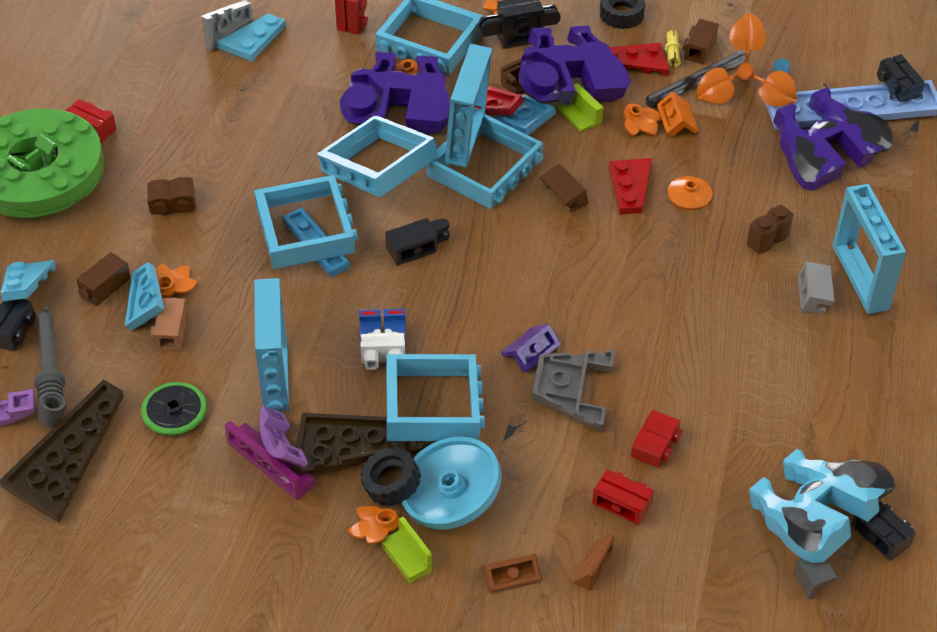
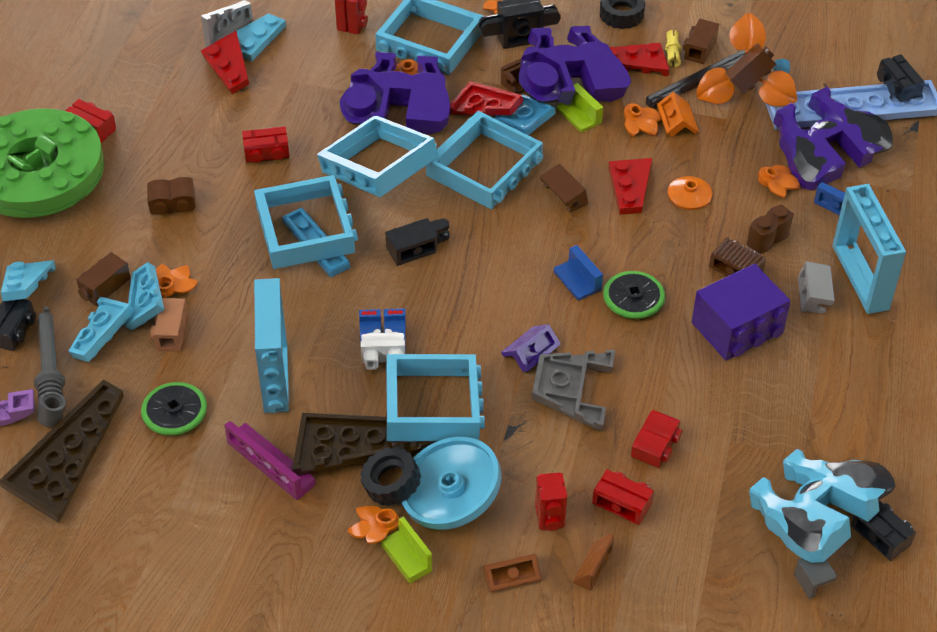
(101, 328): none -> medium azure wing
(227, 62): none -> red wing
(265, 144): none -> red brick
(273, 429): medium lavender slope -> none
(463, 116): medium azure window -> none
(550, 501): none -> red brick
(579, 274): none -> blue panel
(634, 294): none -> black wheel
(733, 257): none -> reddish brown brick
(740, 312): none -> dark purple container
(751, 68): none -> reddish brown brick
(778, 179): none -> orange plate
(829, 198): none -> blue panel

